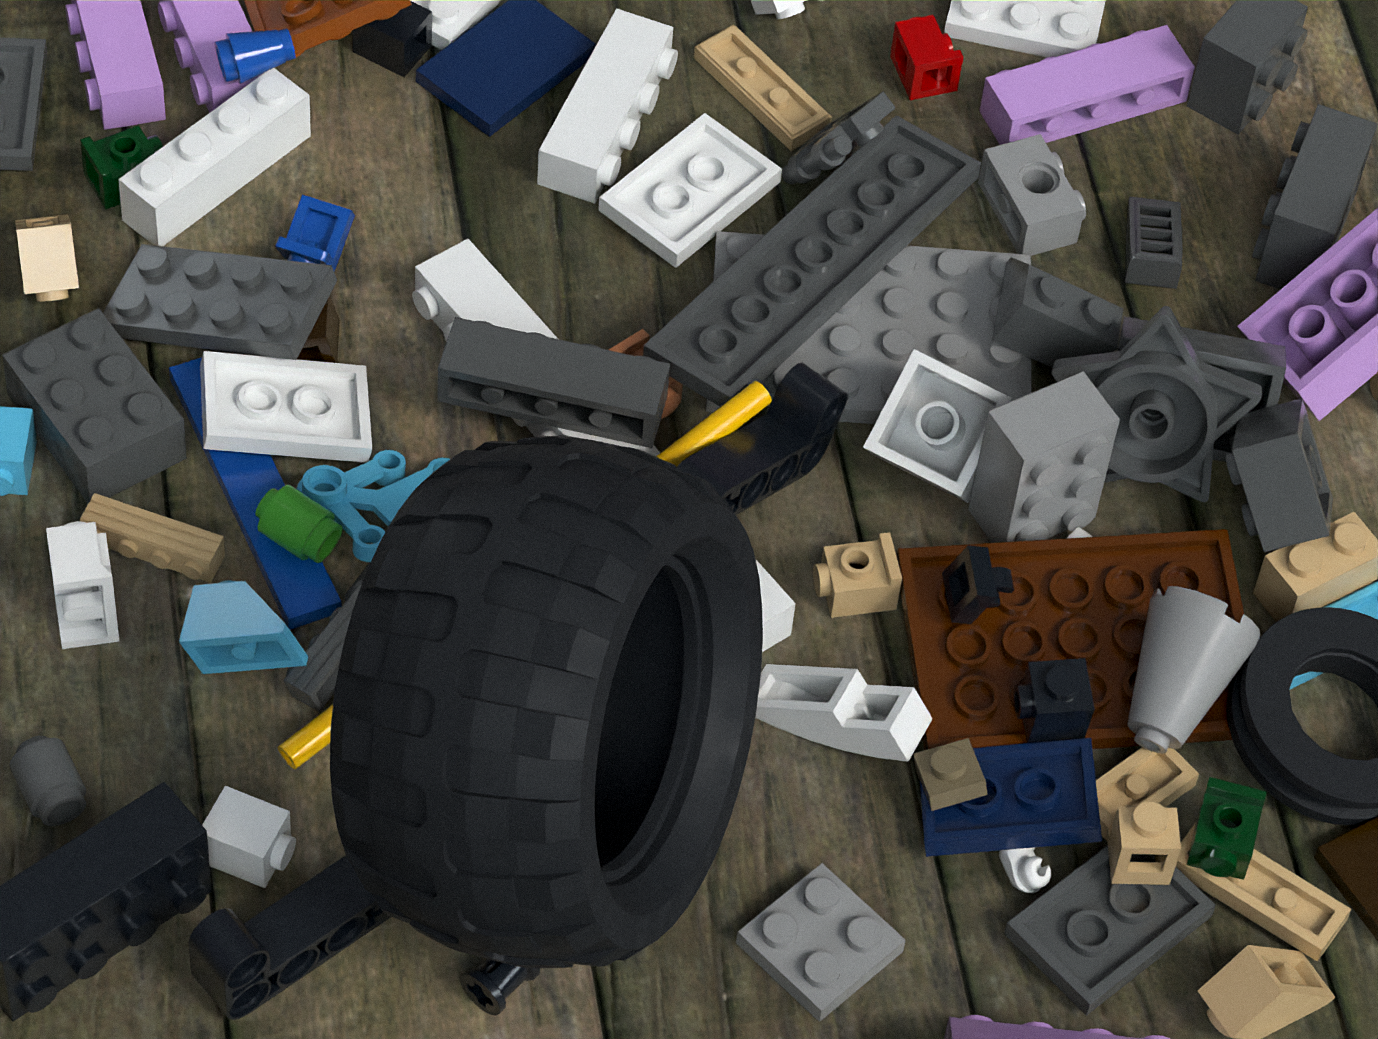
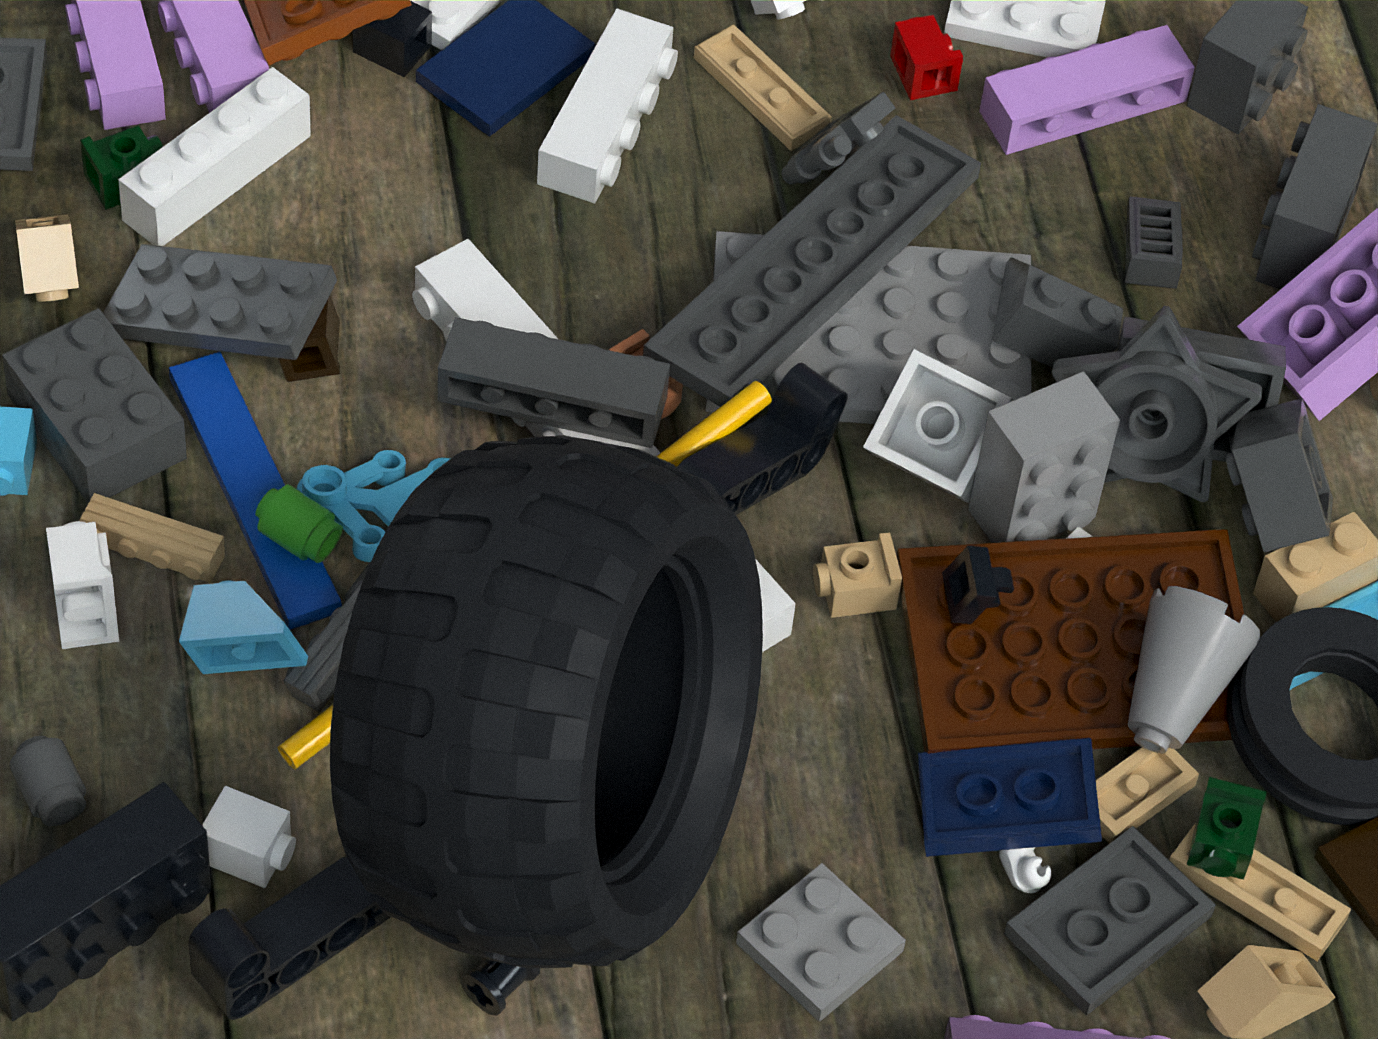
(253, 53): blue cone -> none
(285, 407): white plate -> none
(316, 233): blue bracket -> none
(690, 190): white plate -> none
(842, 710): white slope -> none
(950, 774): dark tan plate -> none
(1031, 195): light grey brick -> none
(1054, 700): black brick -> none
(1144, 830): tan brick -> none

